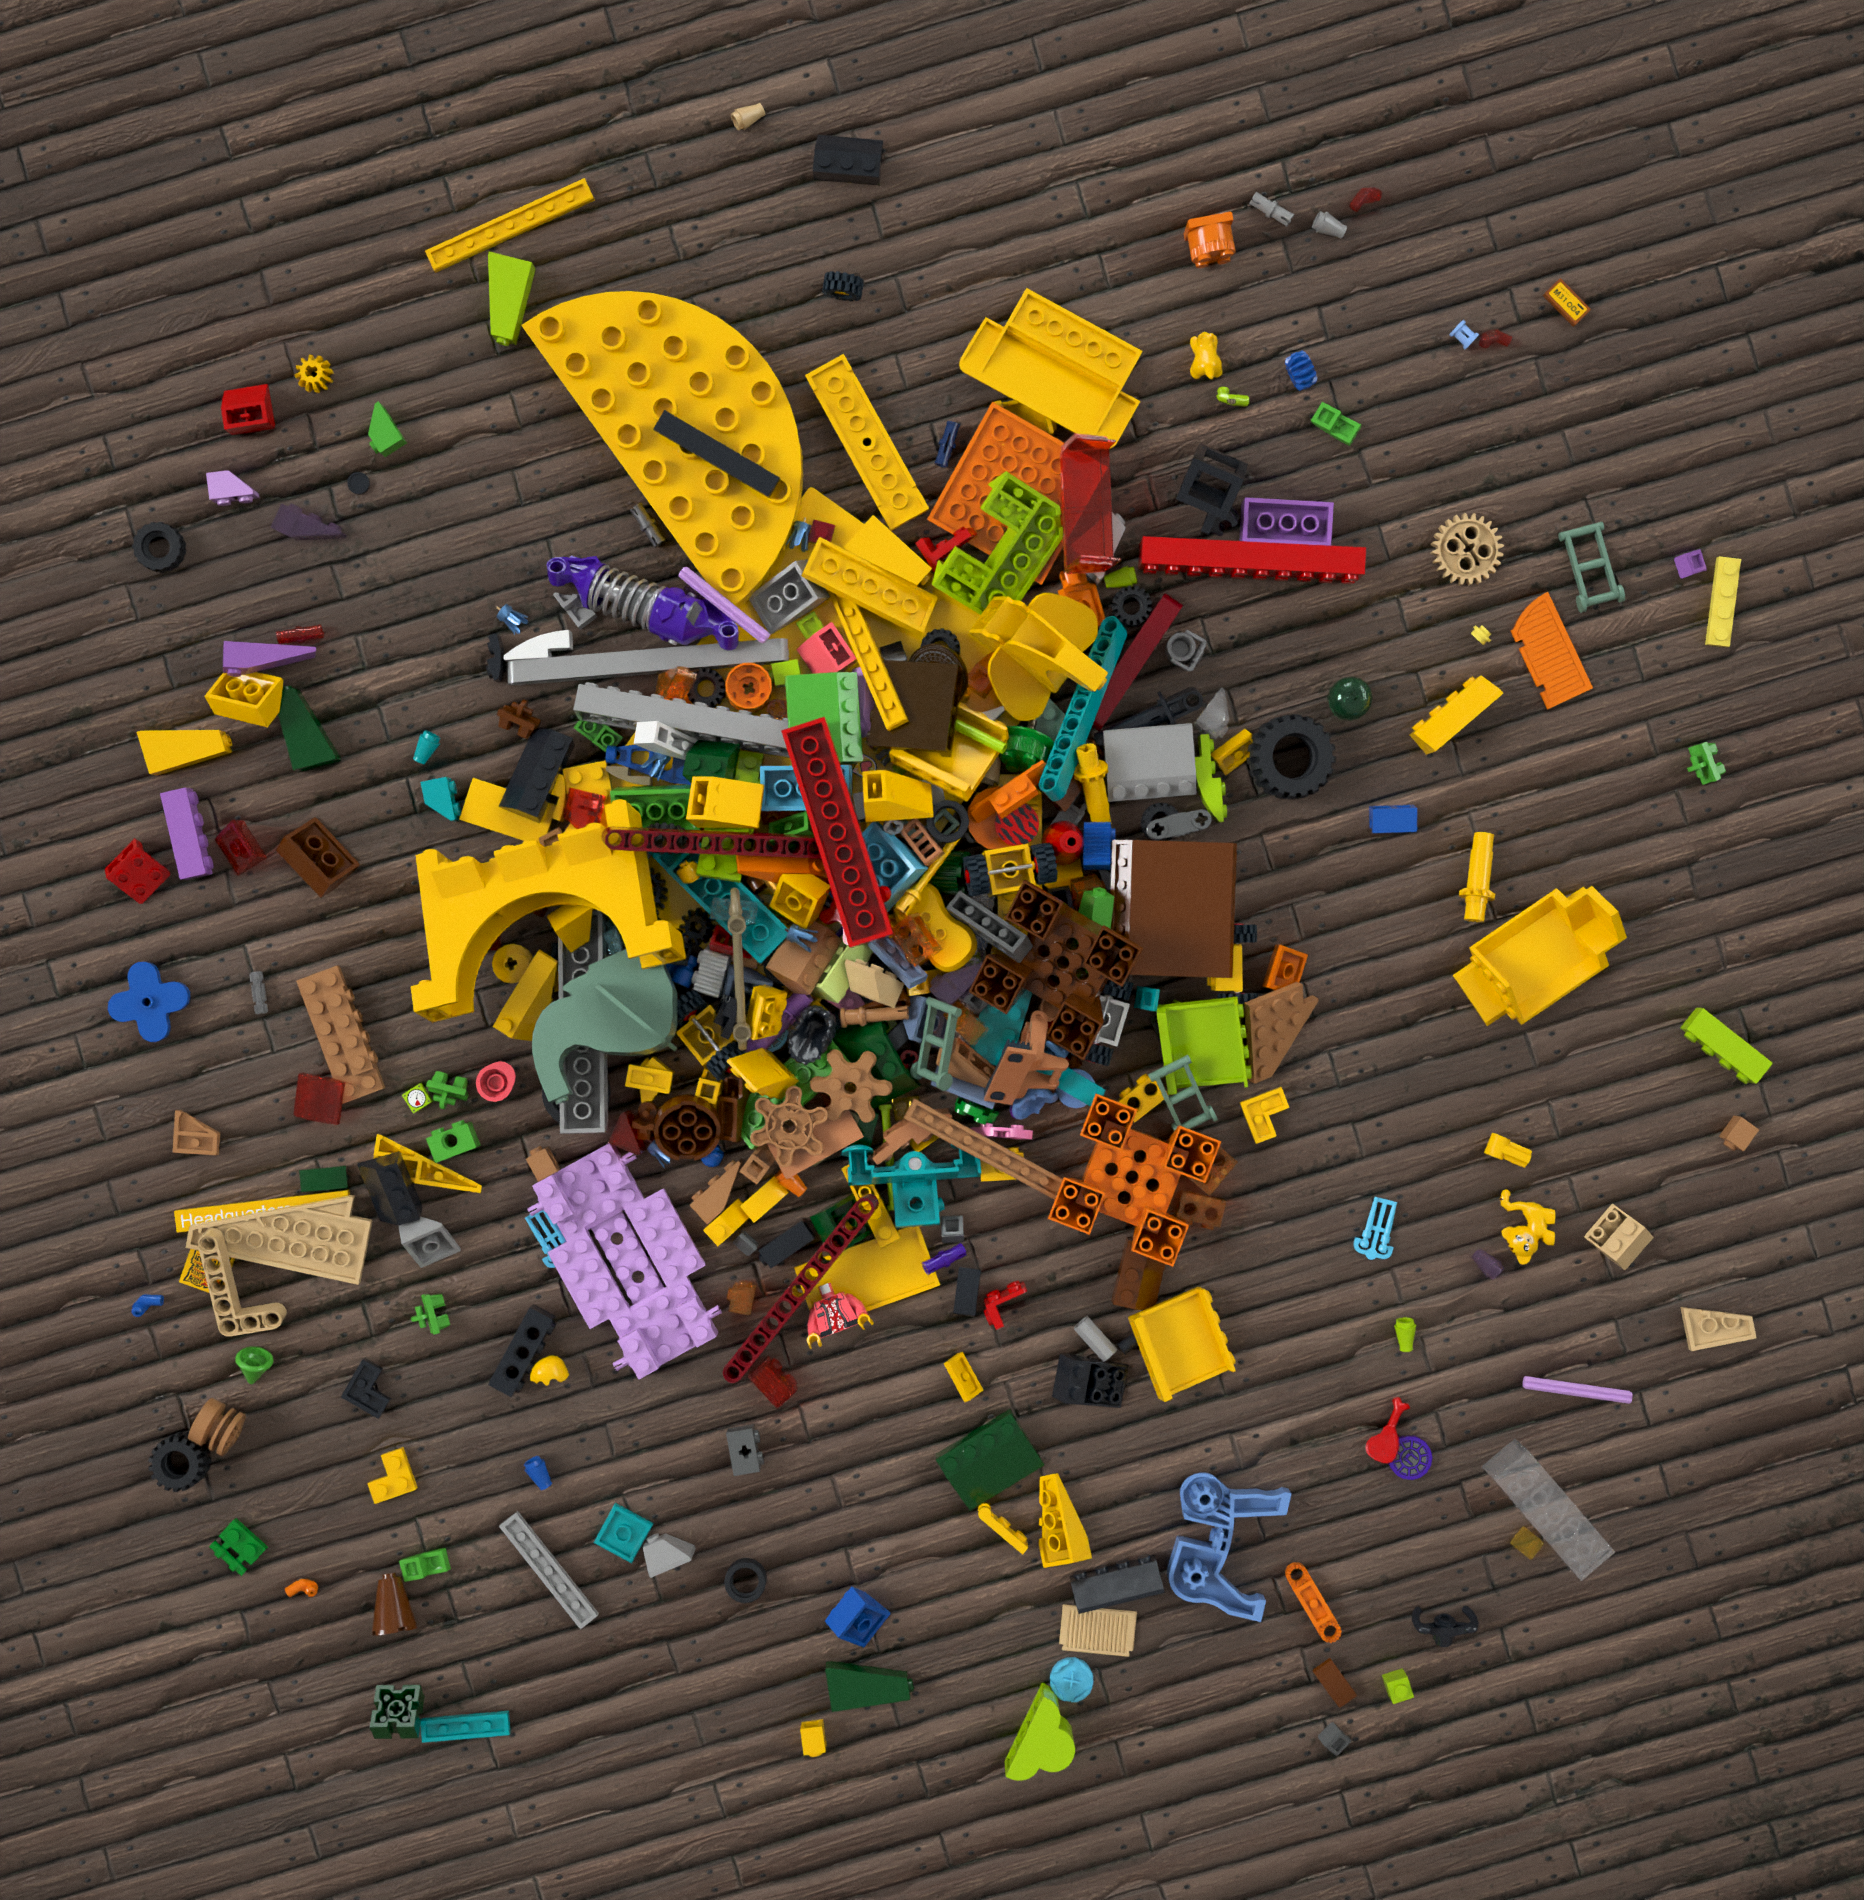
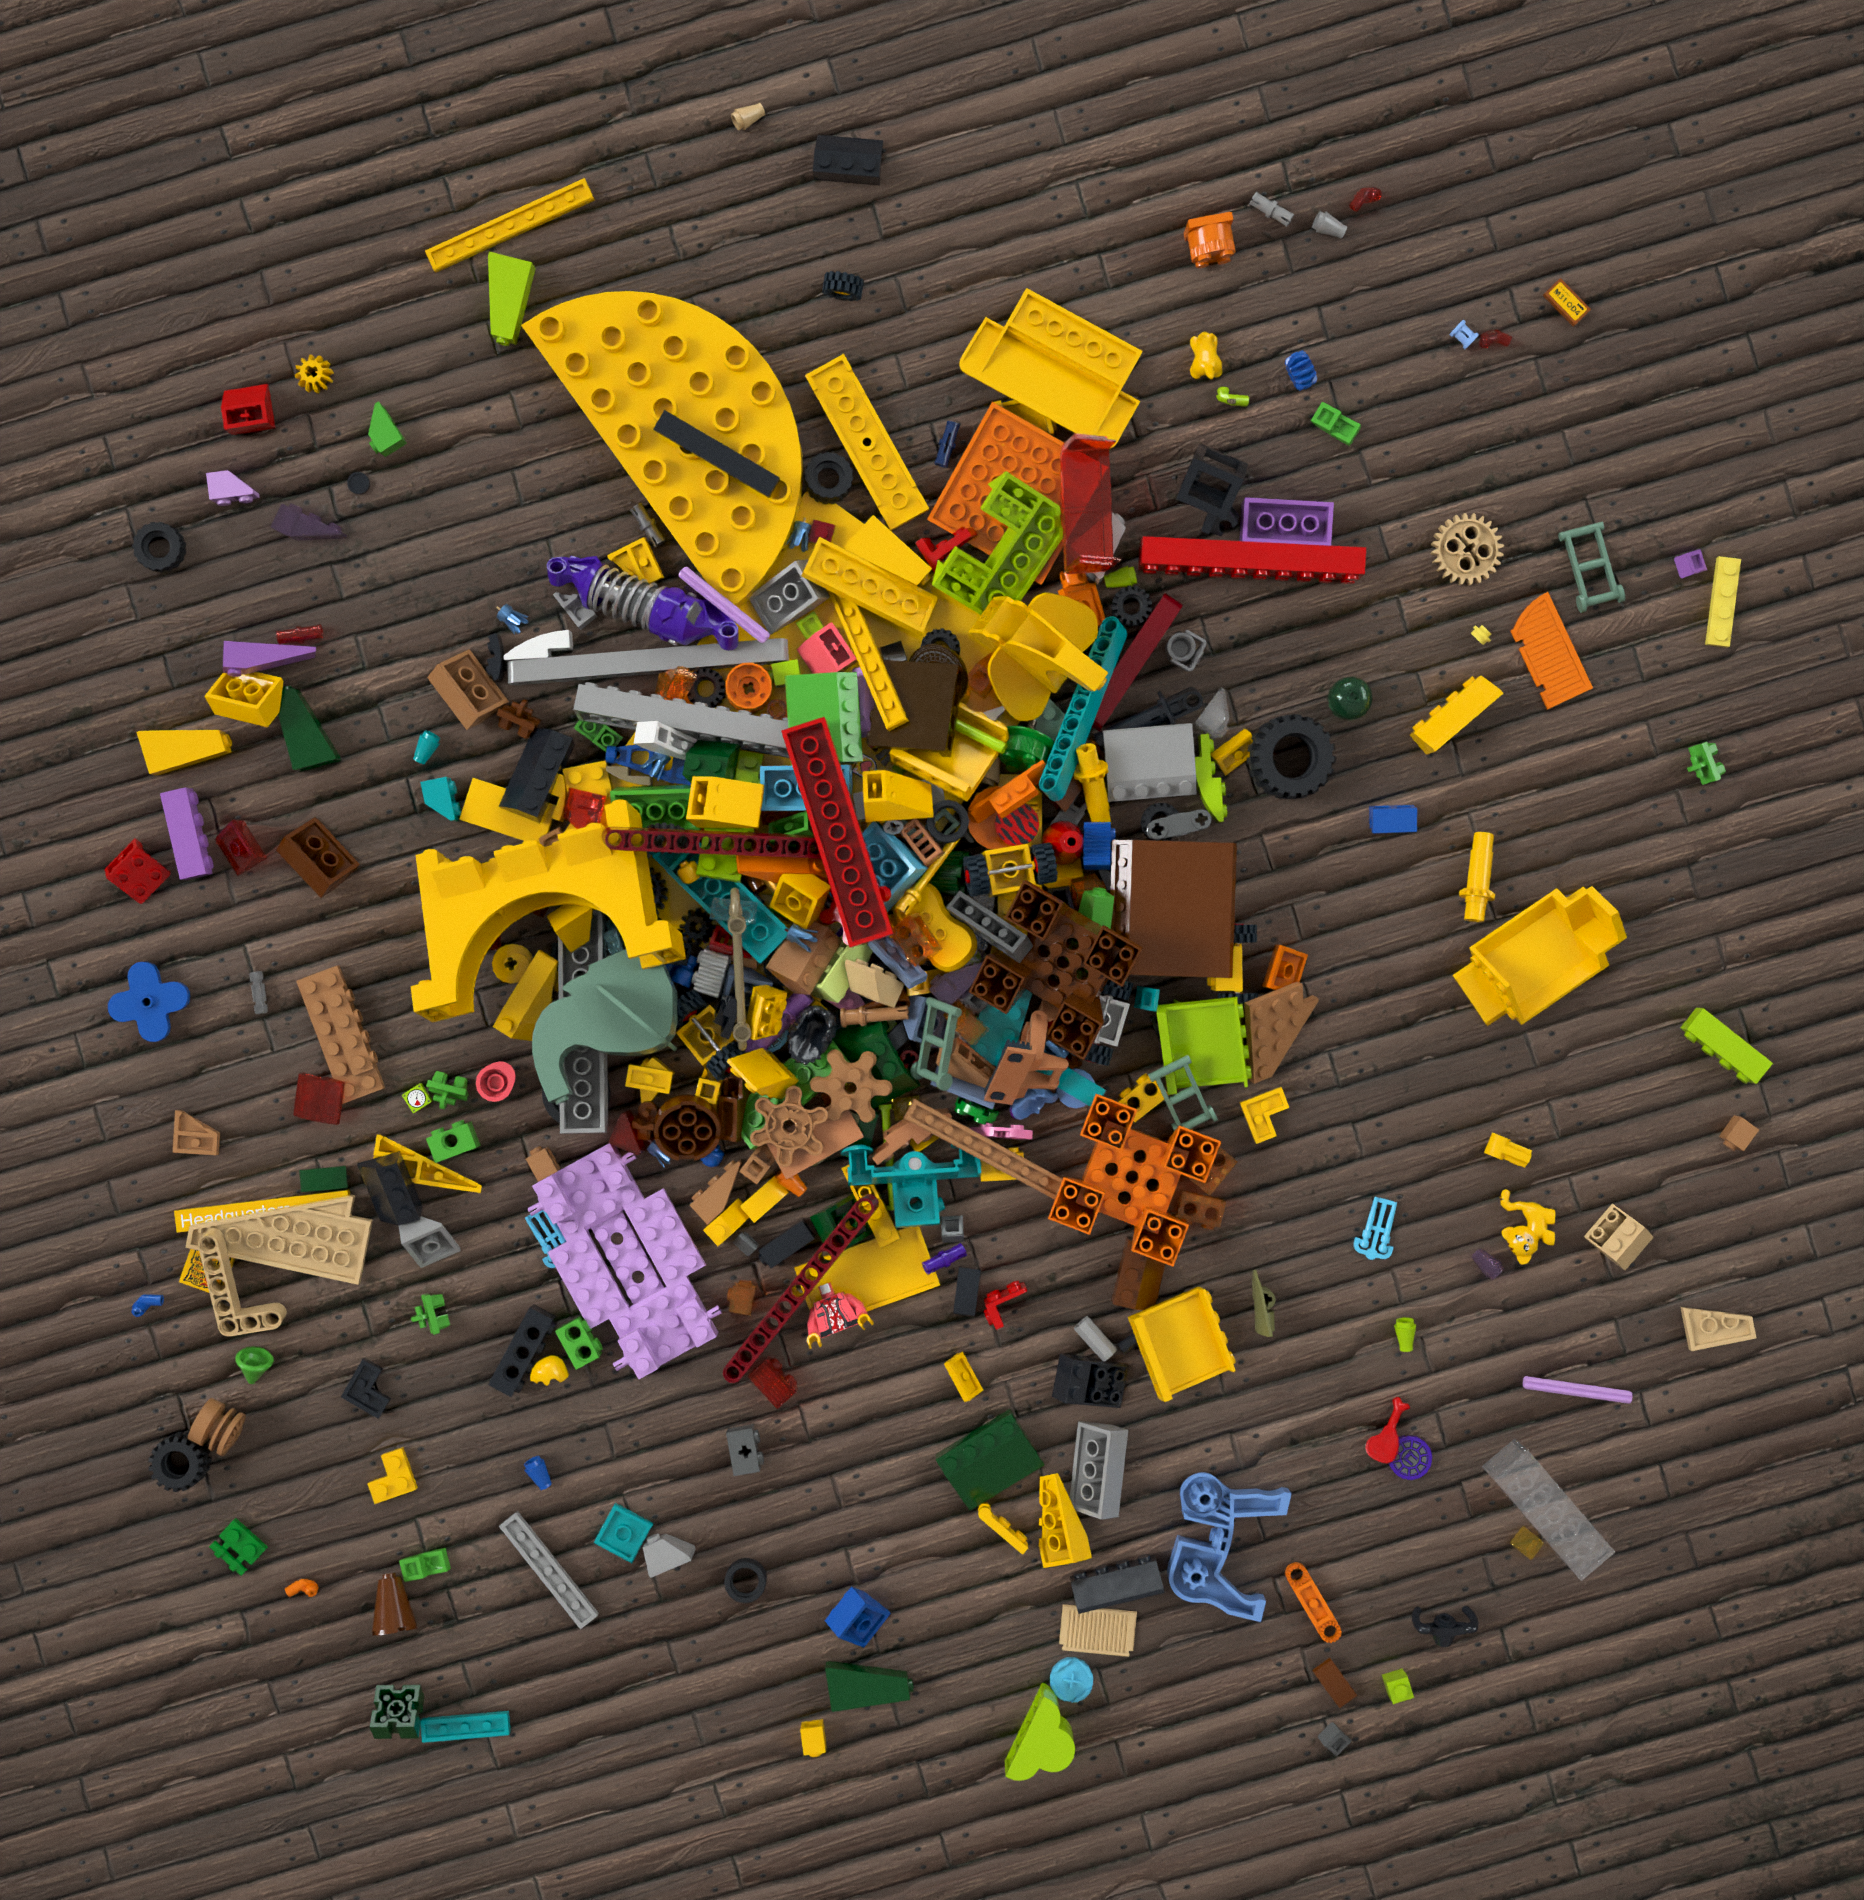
(467, 689): none -> medium nougat slope
(573, 1344): none -> bright green brick
(638, 561): none -> yellow wing
(834, 462): none -> black tyre
(1098, 1469): none -> light grey slope
(1263, 1314): none -> olive panel

